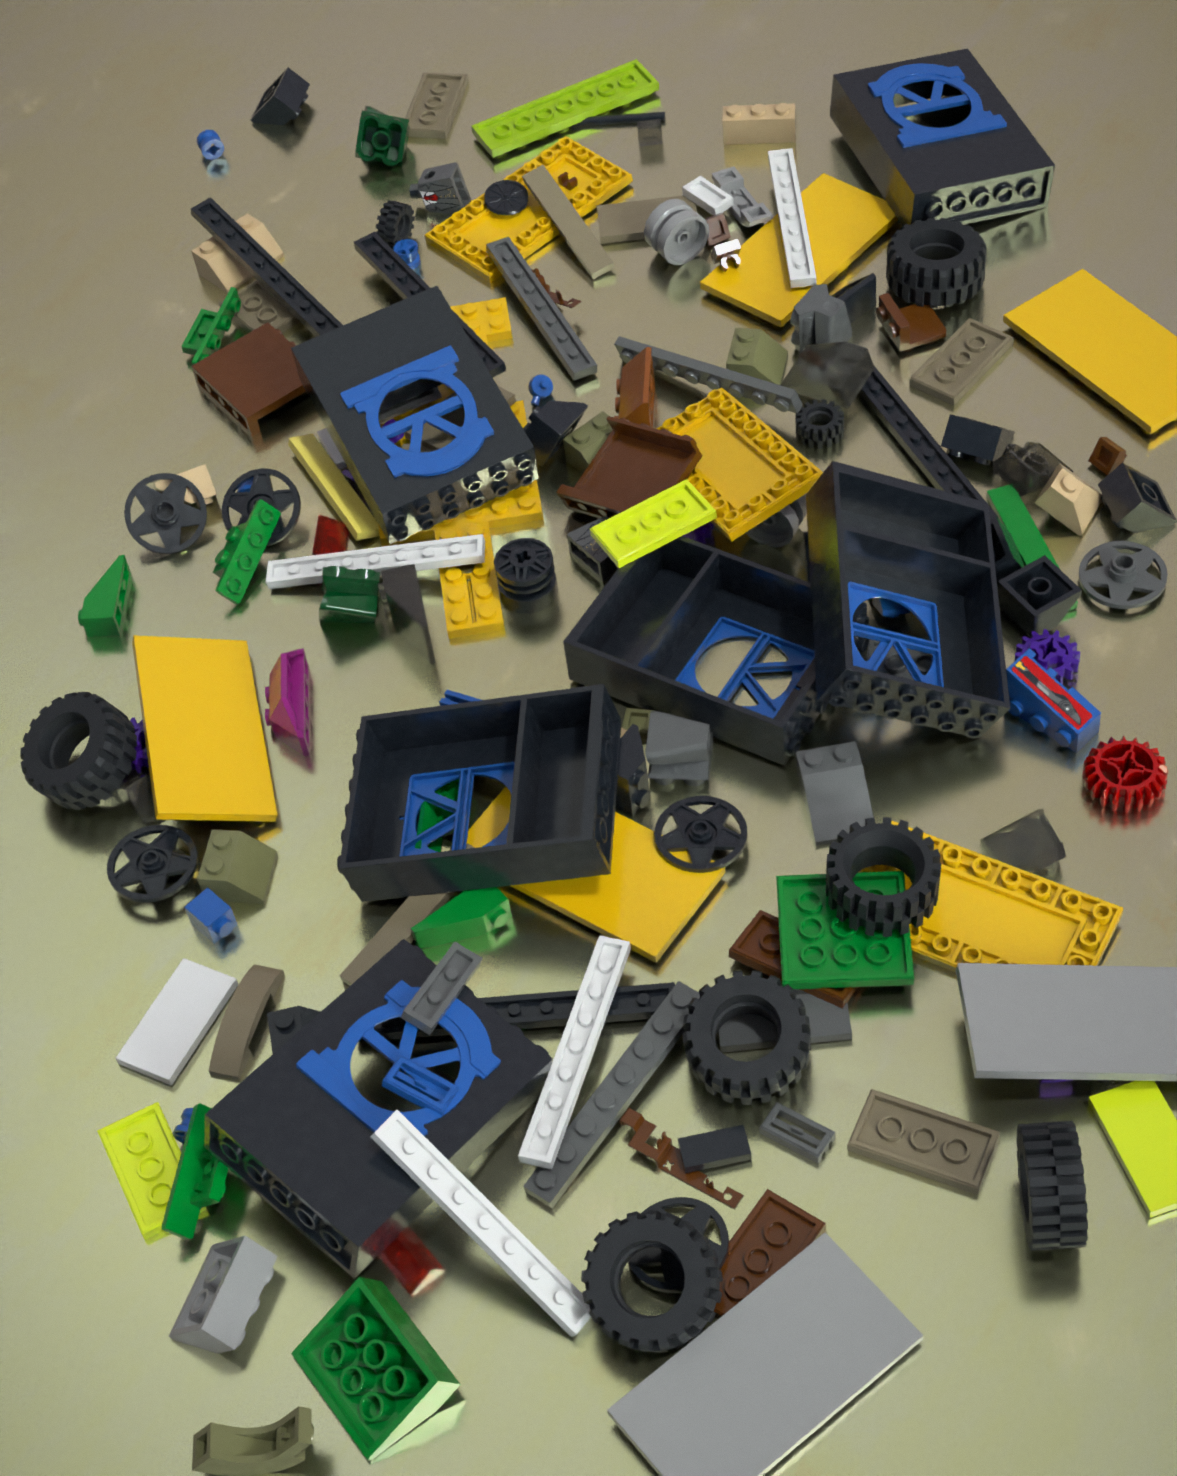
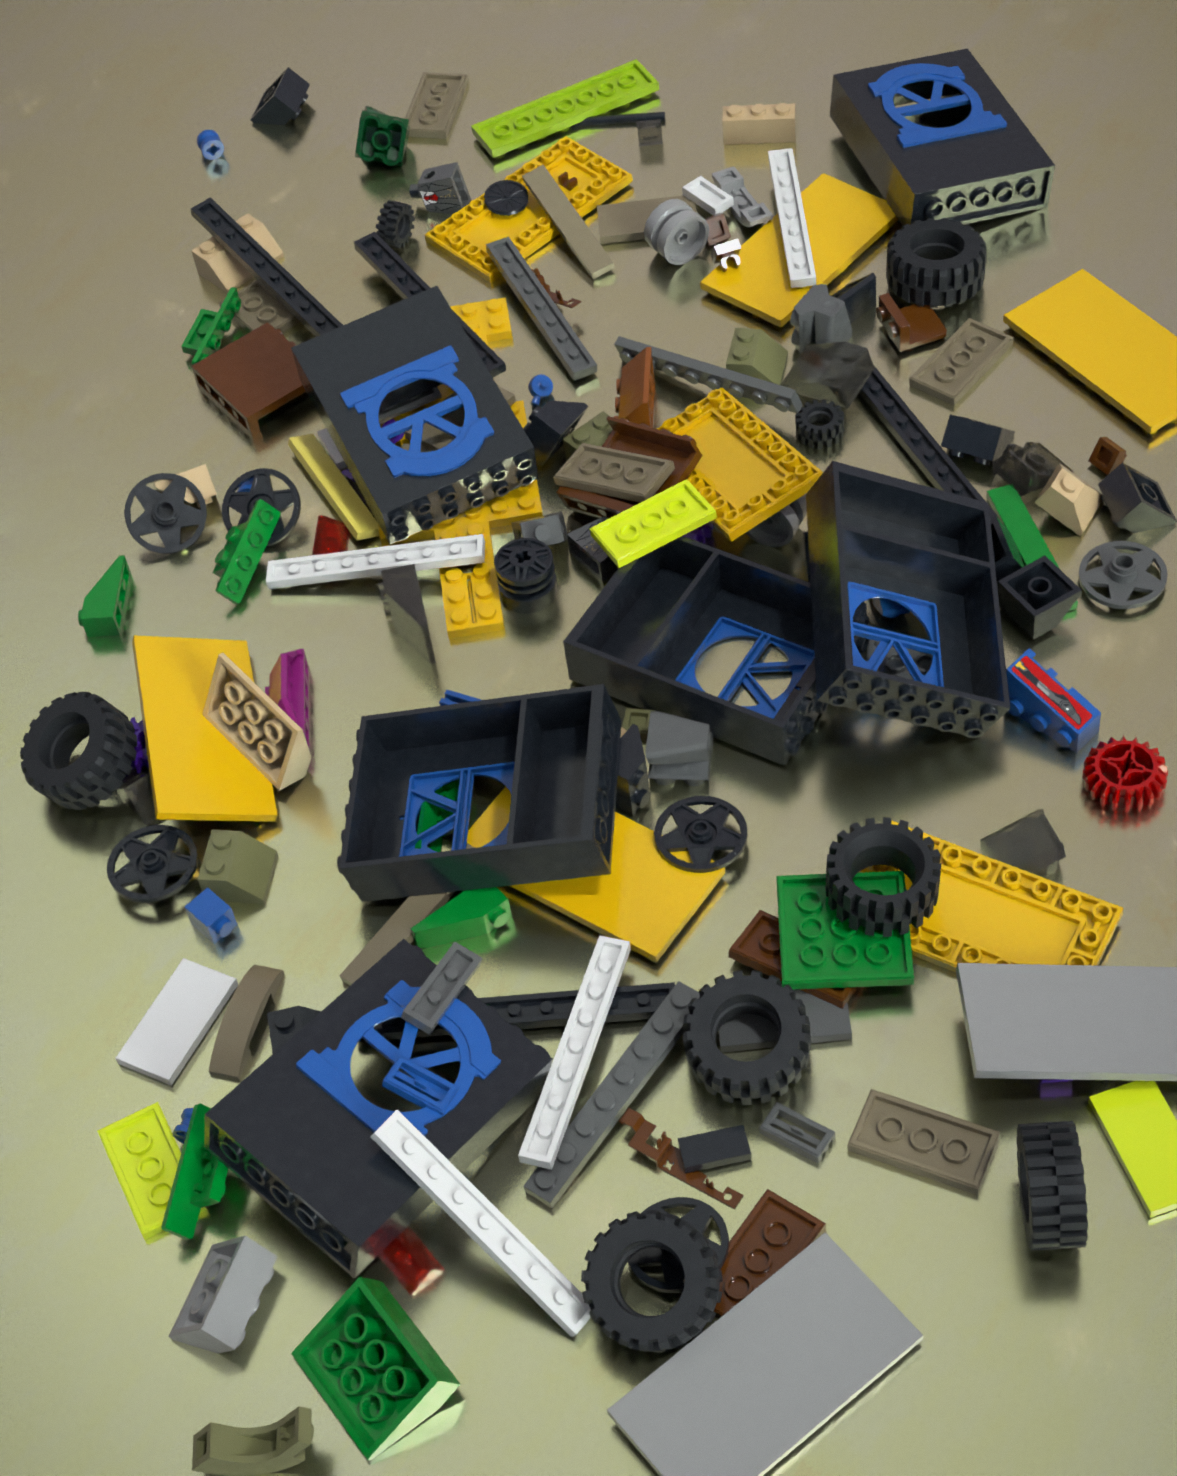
(256, 725): none -> tan slope
(349, 595): dark green piece -> none
(408, 251): blue wheel -> none
(545, 528): none -> dark grey torso
(614, 472): none -> dark tan tile
(833, 789): dark grey slope -> none
(1052, 652): dark purple gear -> none

